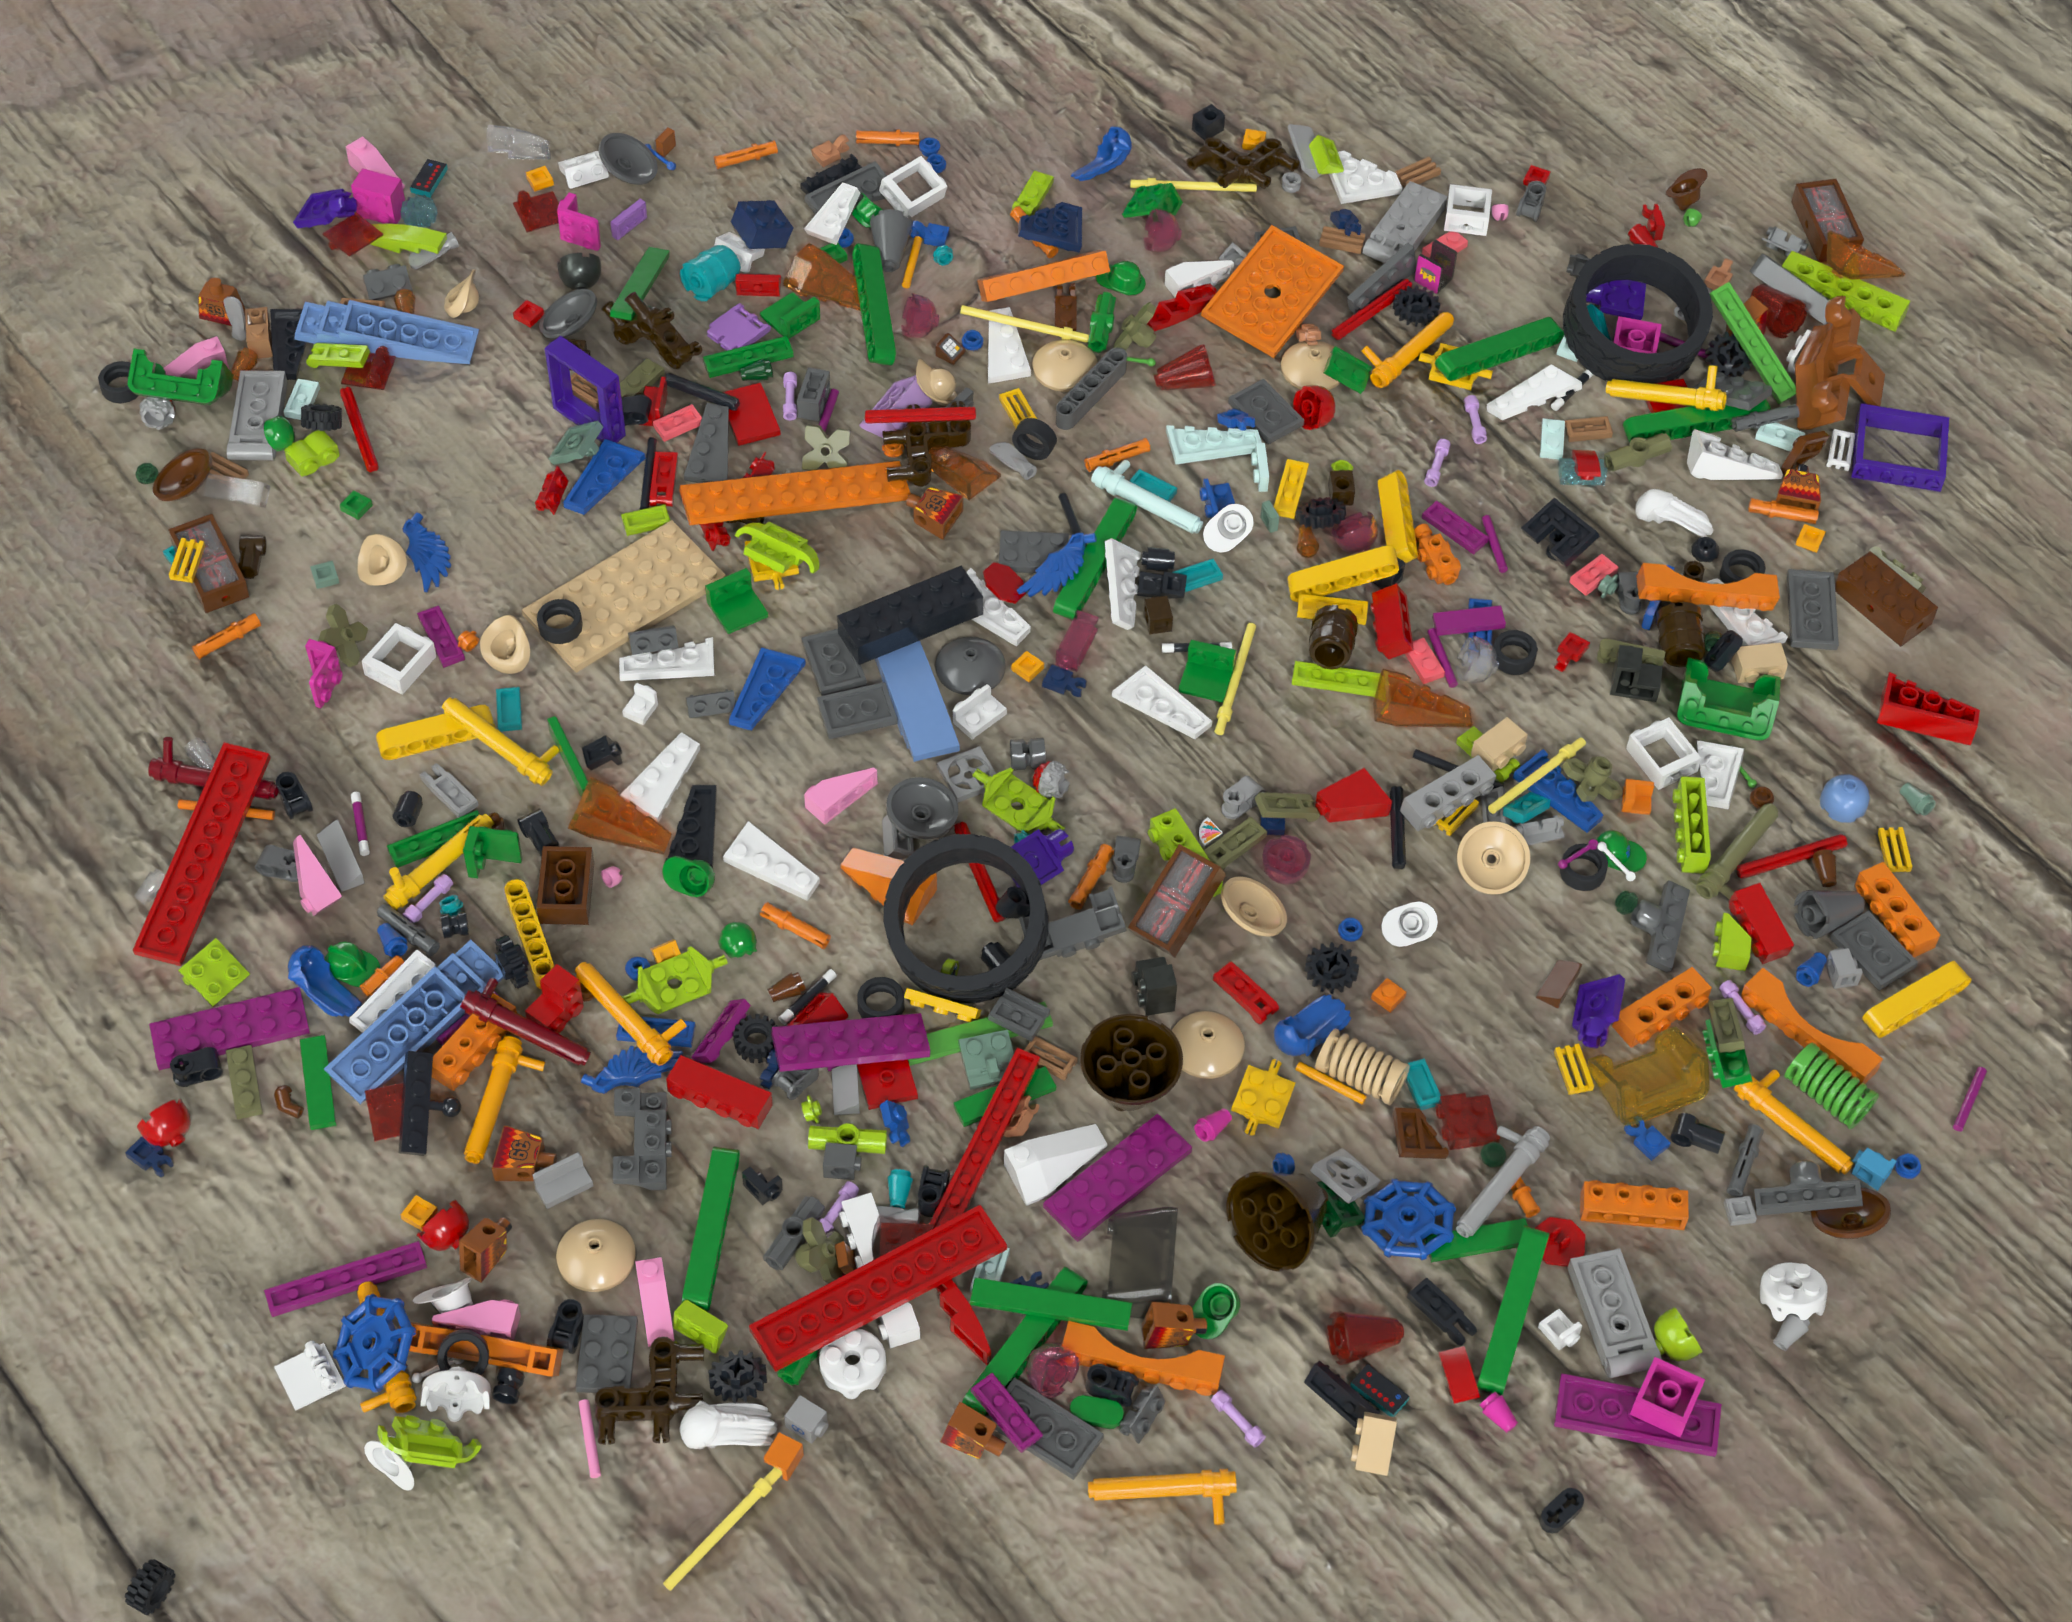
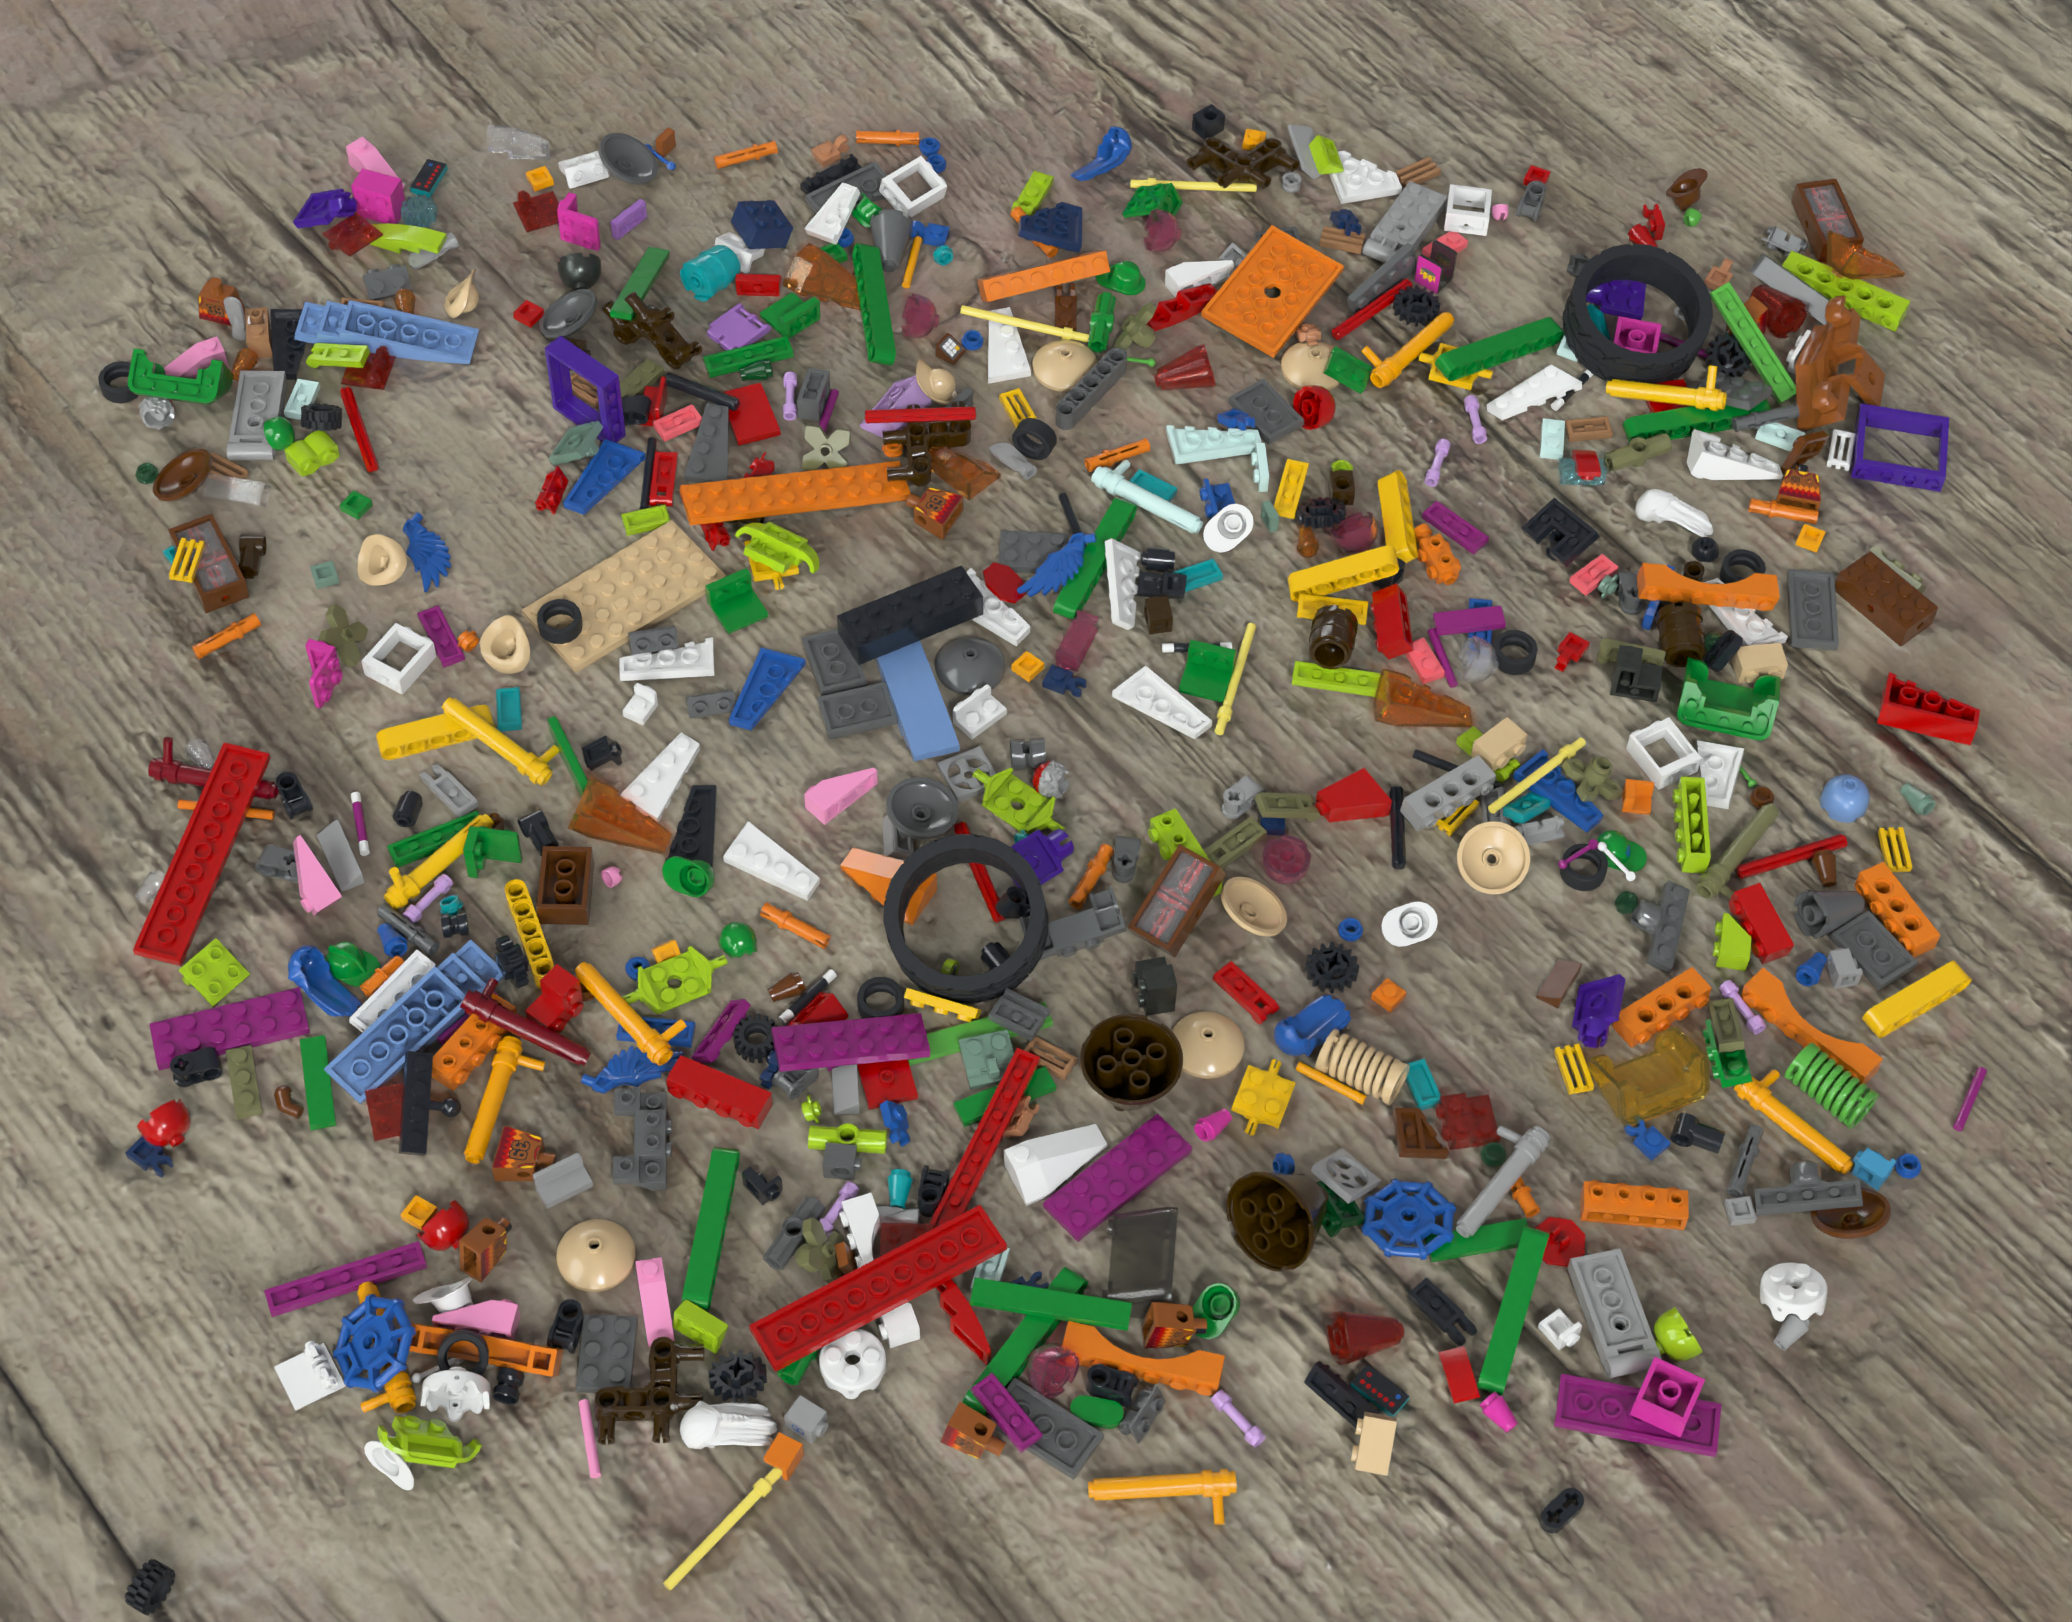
(1209, 833): tile -> none
(1495, 545): magenta bar -> none

